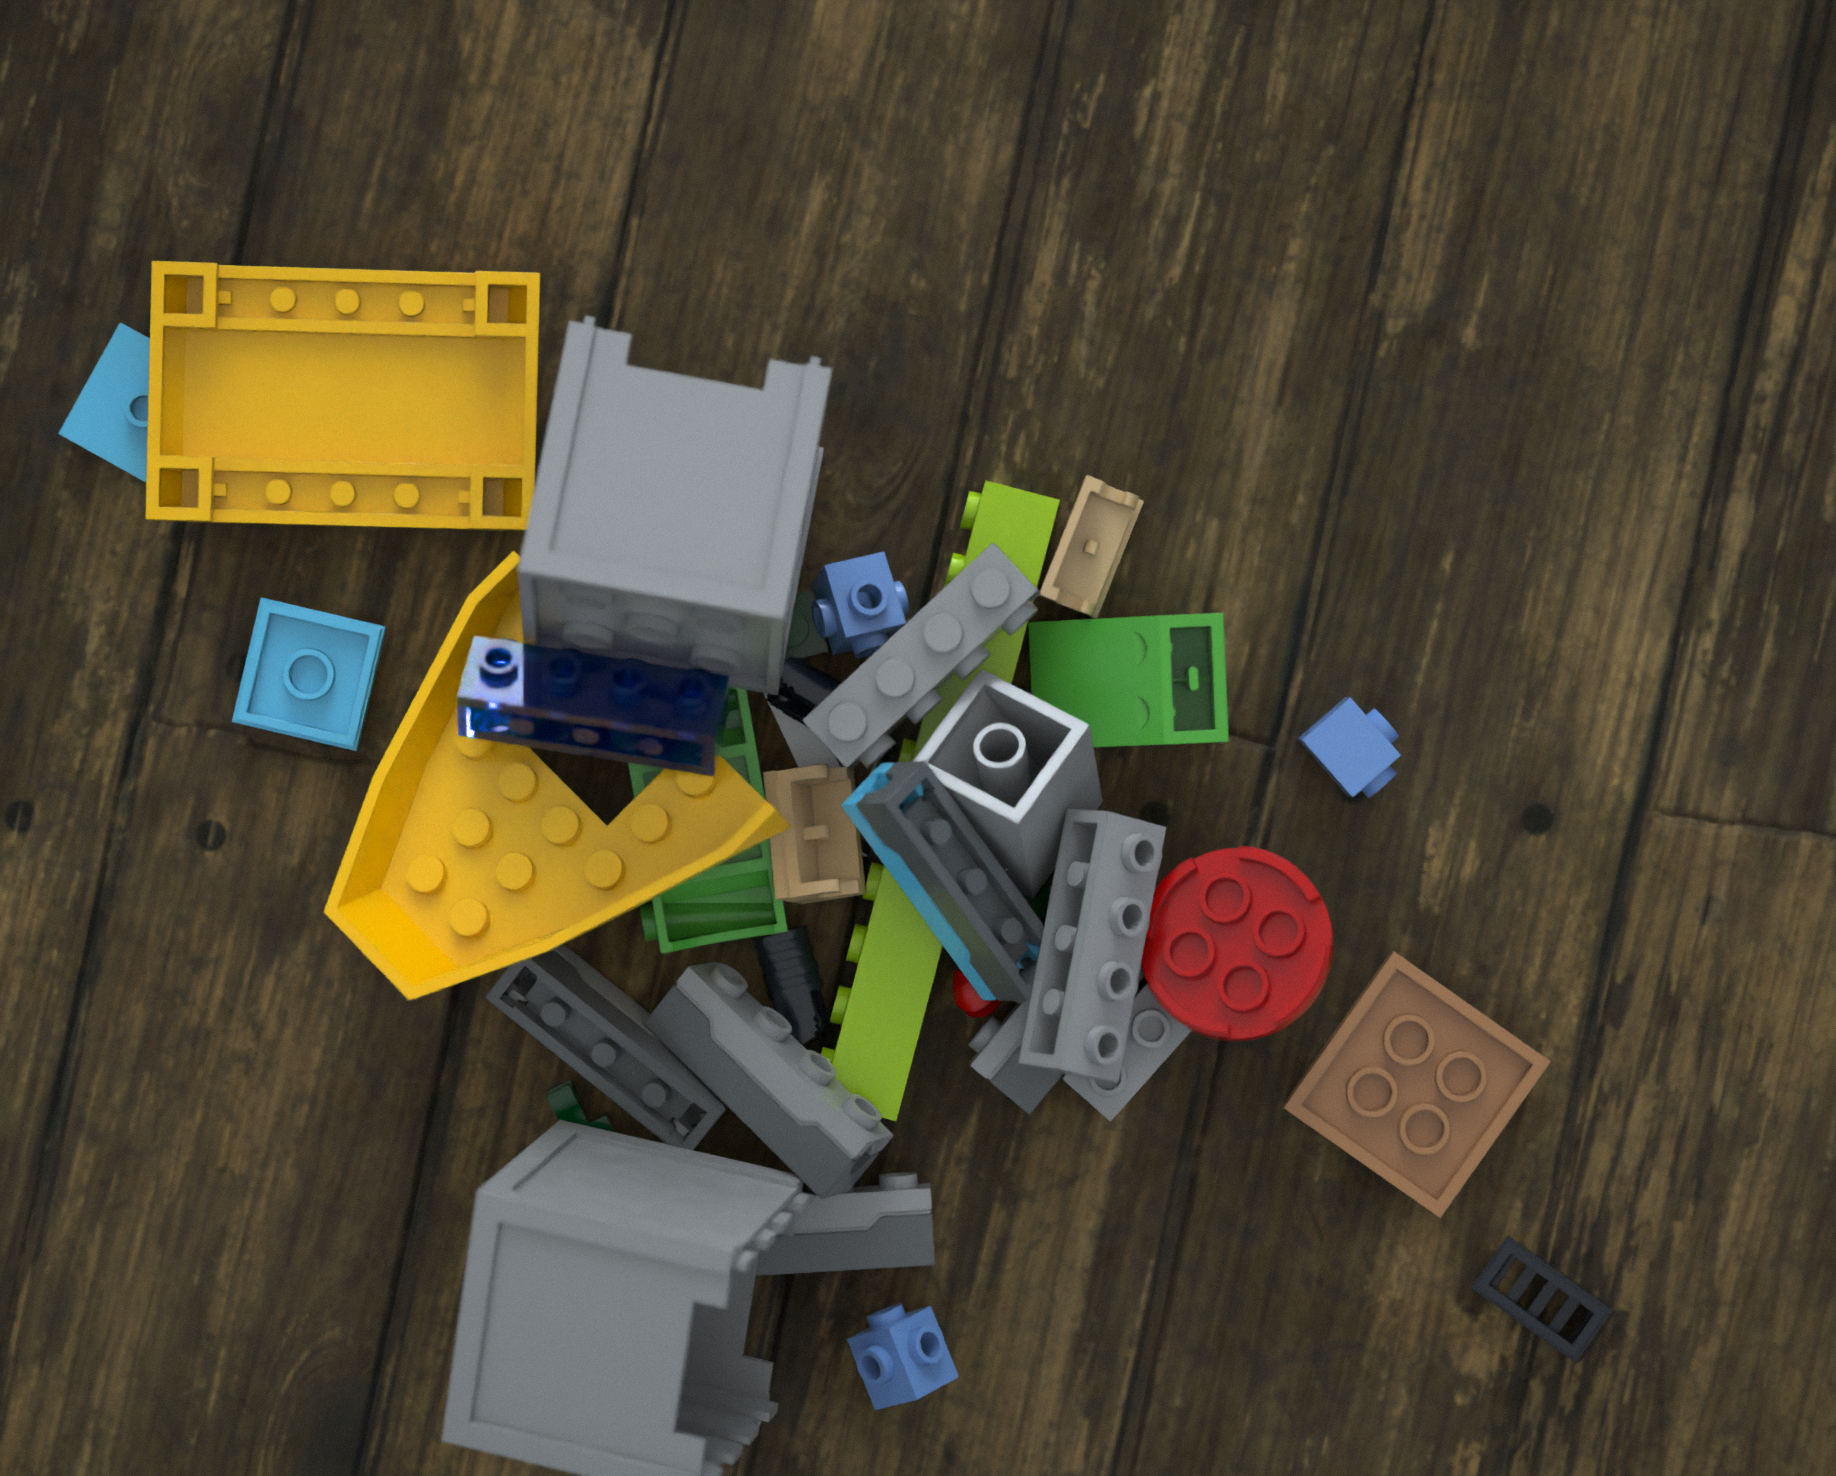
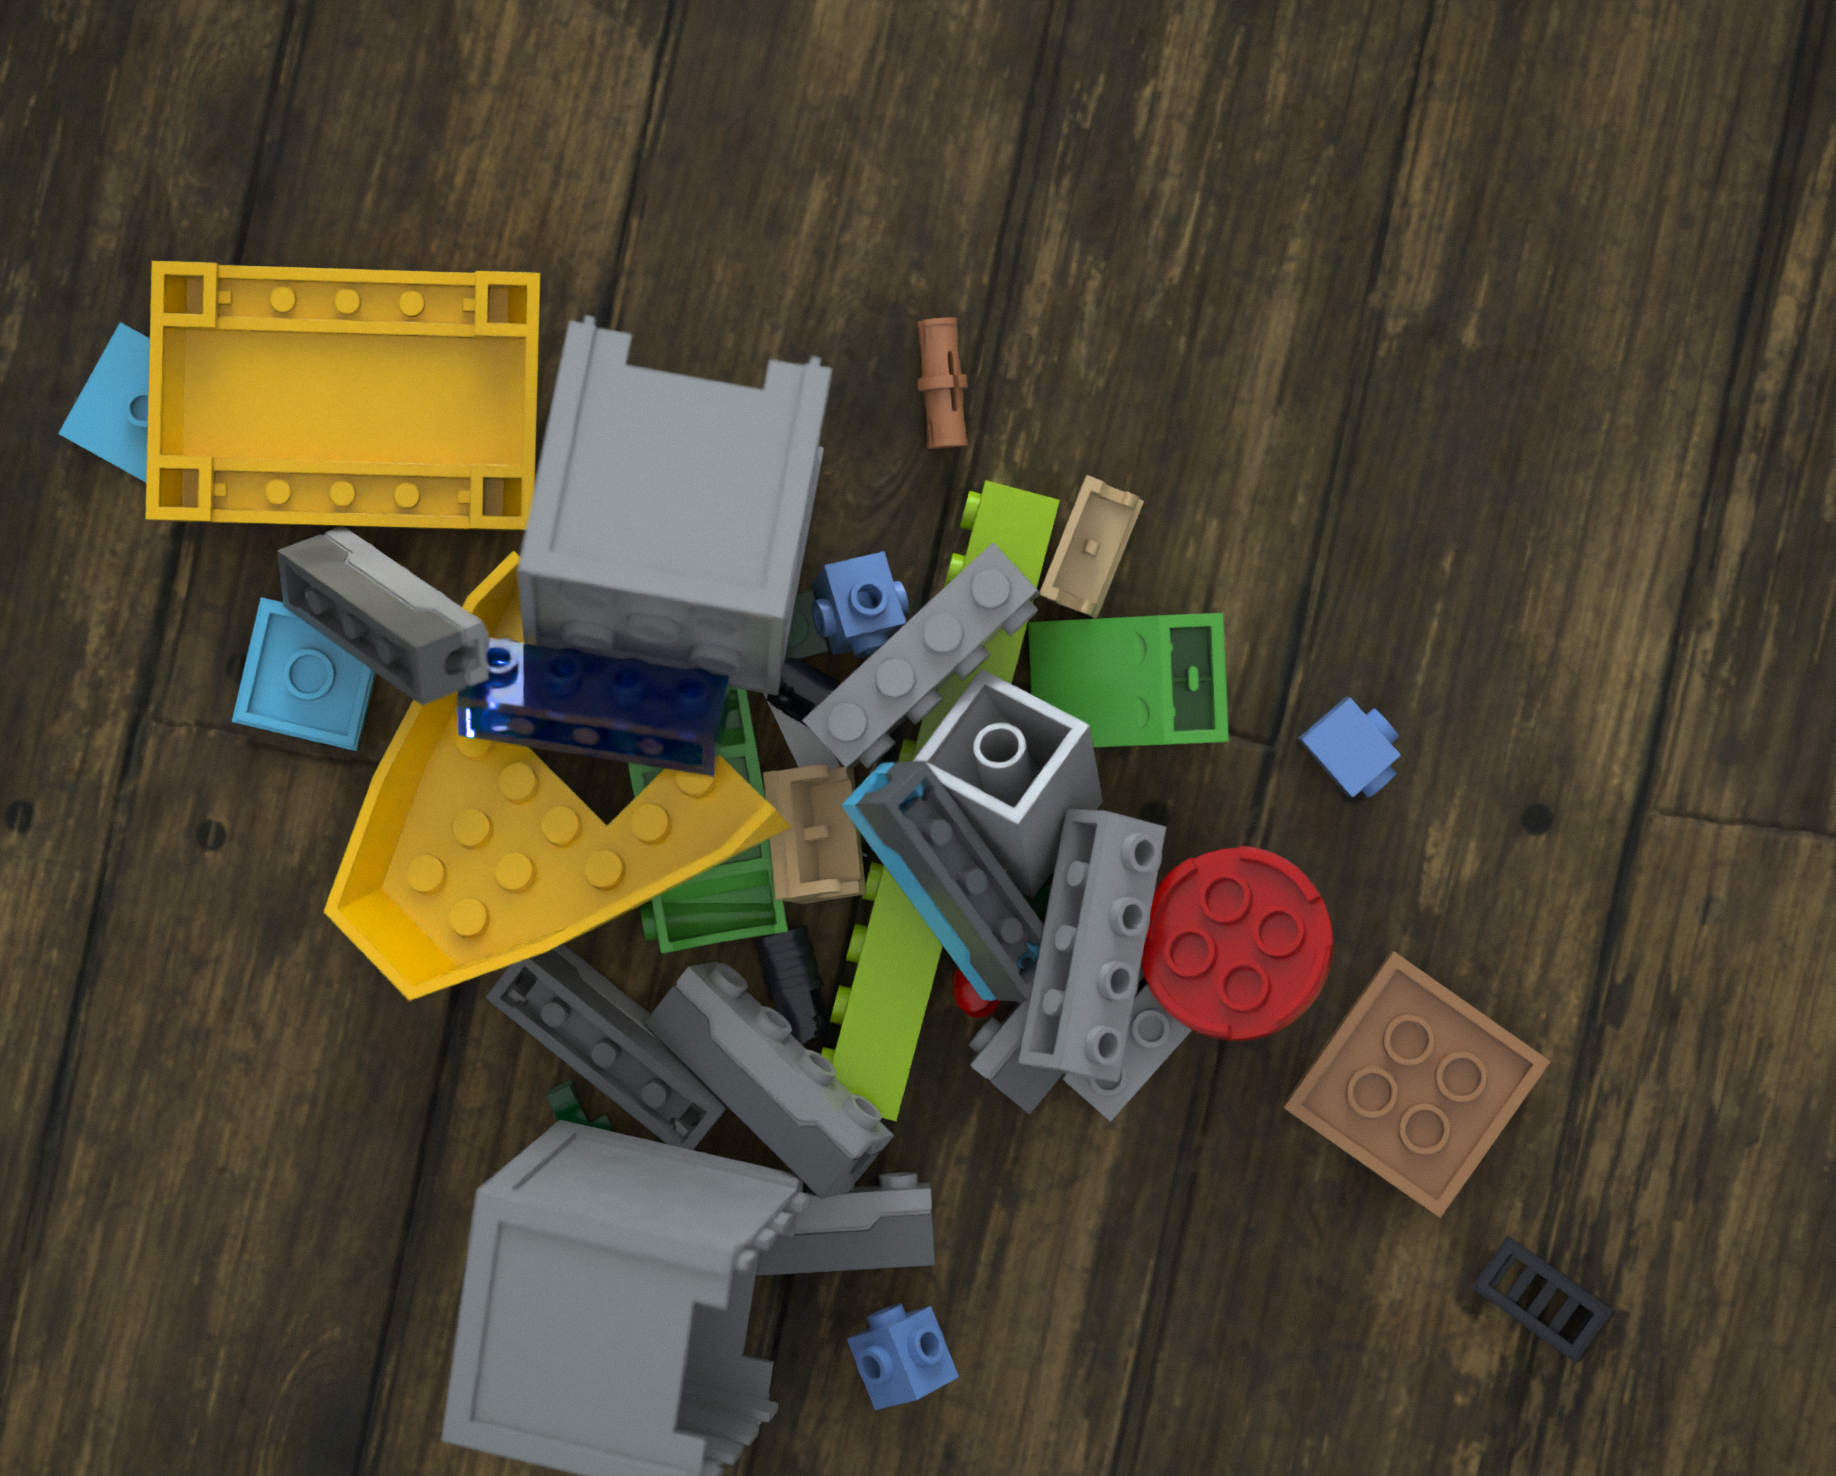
(383, 615): none -> dark grey piece
(942, 383): none -> nougat pin

